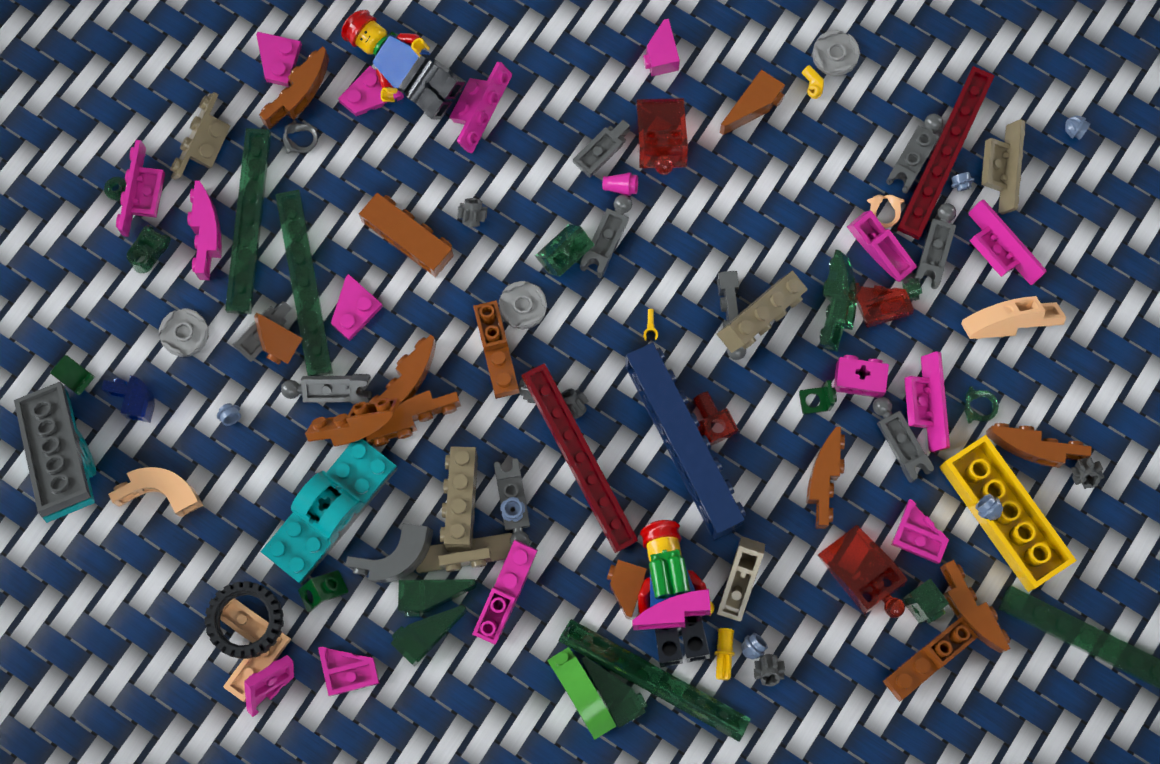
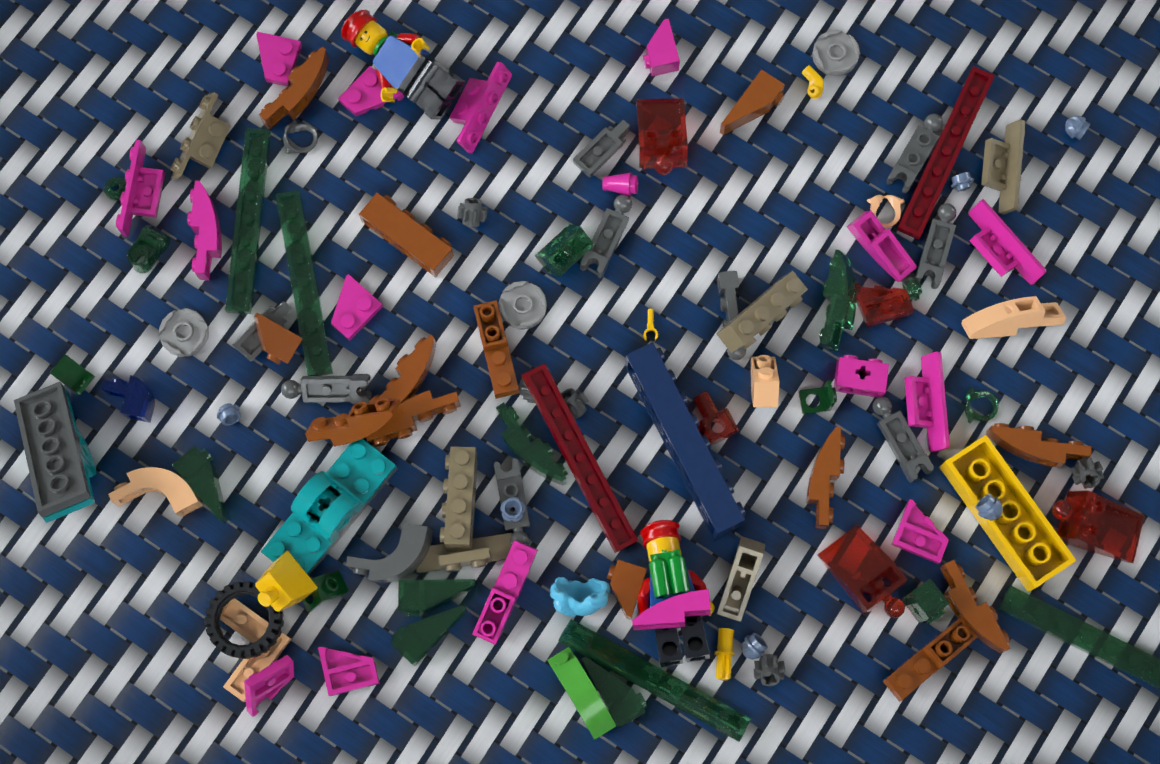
(202, 477): none -> clear green slope
(284, 584): none -> yellow torso
(533, 454): none -> clear green slope
(579, 598): none -> medium azure hair
(764, 381): none -> light nougat slope
(1098, 525): none -> clear red slope

